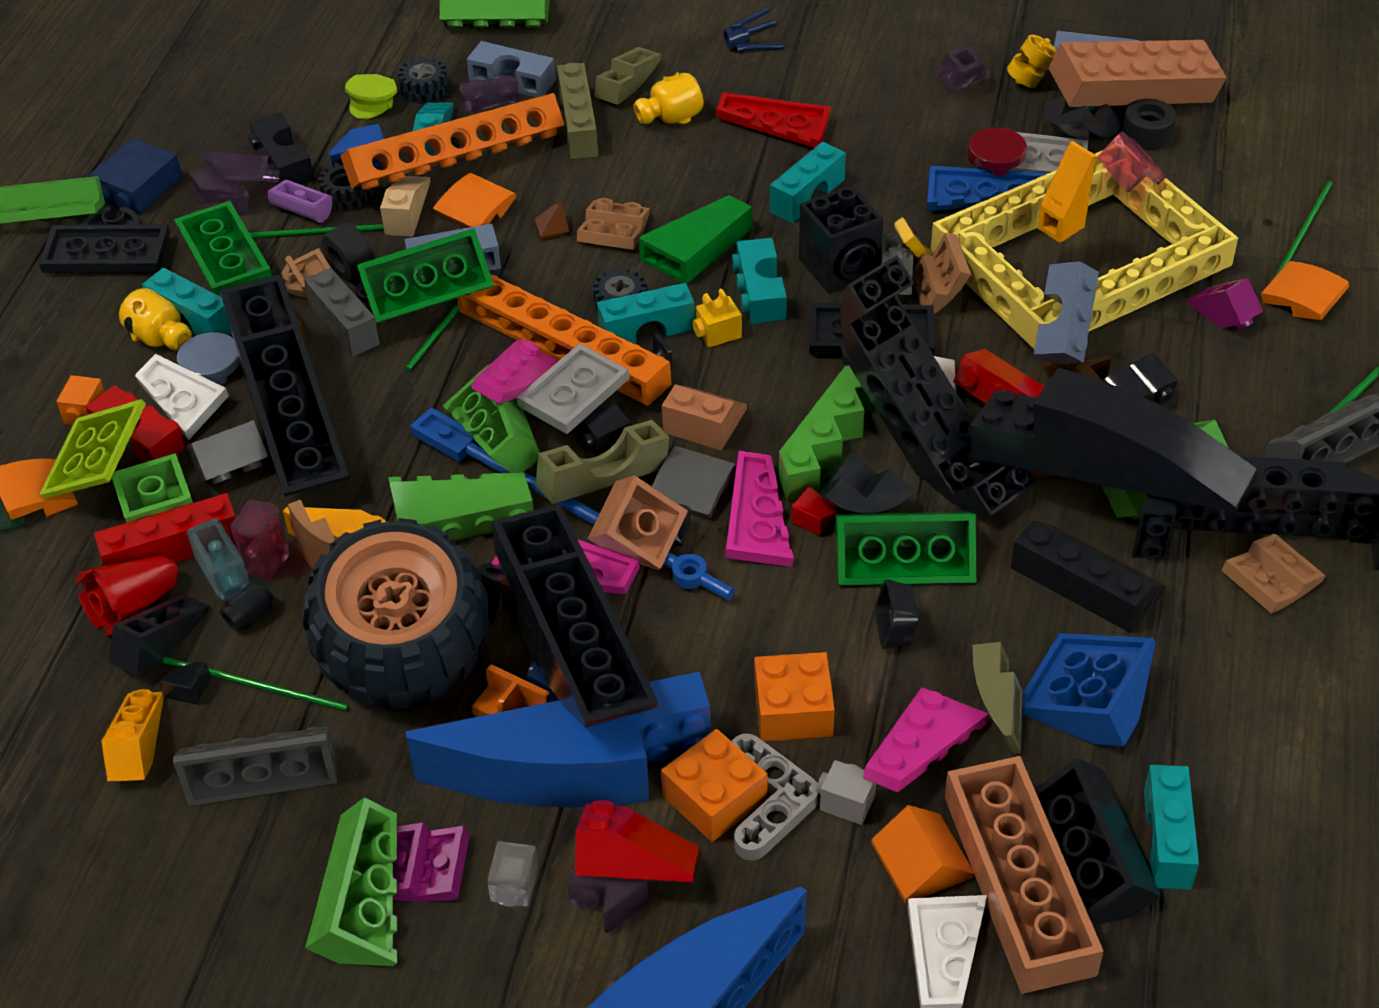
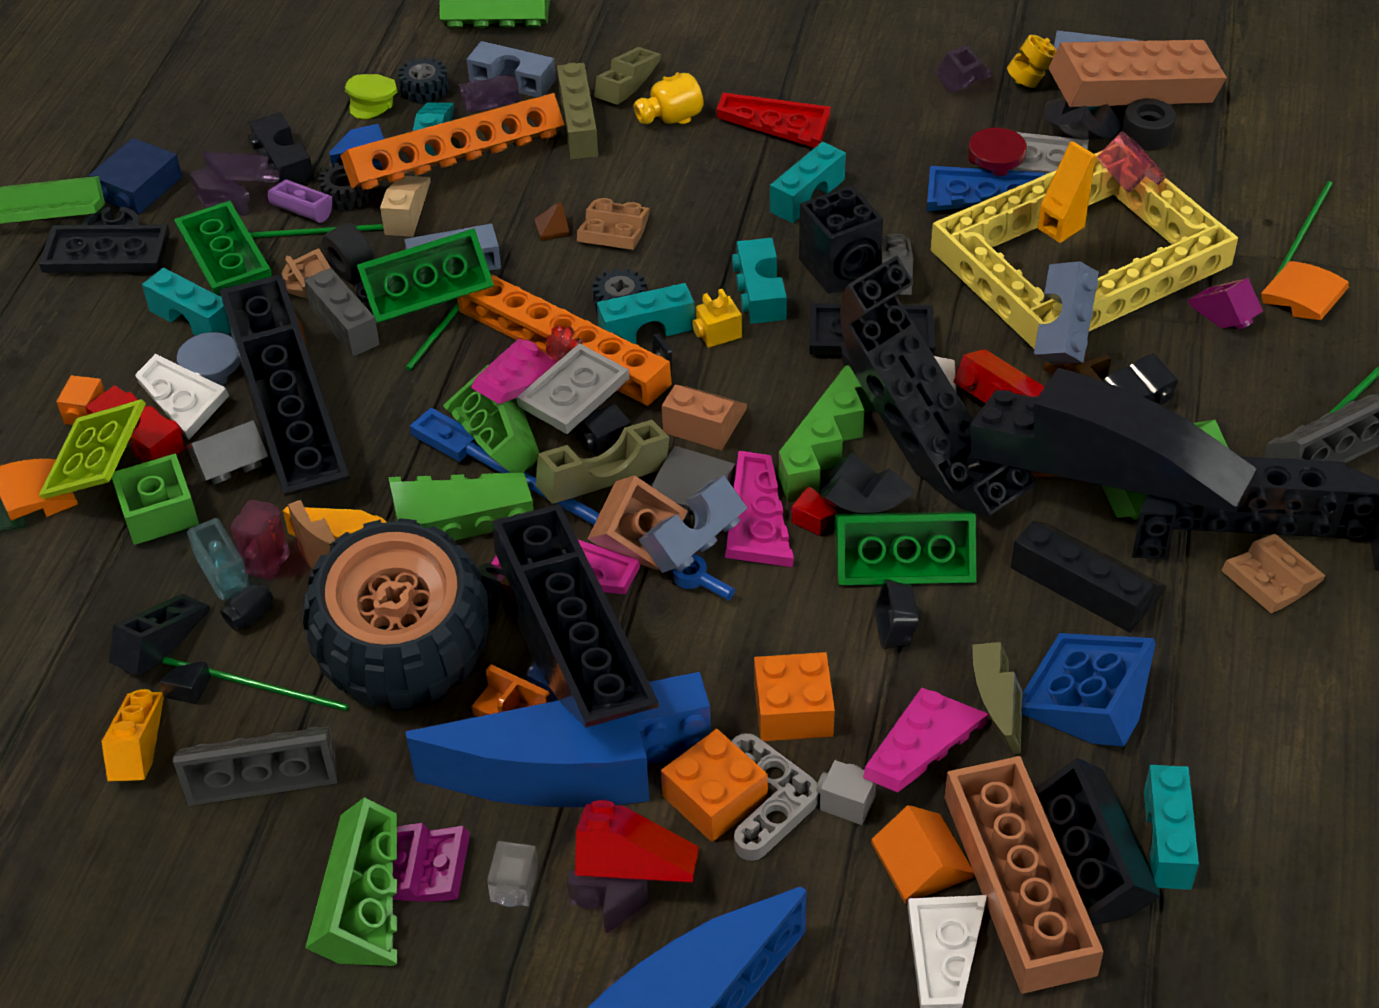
(124, 589): red cone -> none
(153, 320): yellow piece -> none
(163, 532): red brick -> none
(474, 202): orange slope -> none
(561, 342): none -> clear red plant
(674, 543): none -> sand blue arch
(697, 239): green slope -> none
(739, 34): dark blue plant -> none
(912, 238): yellow tile -> none
(941, 274): medium nougat slope -> none

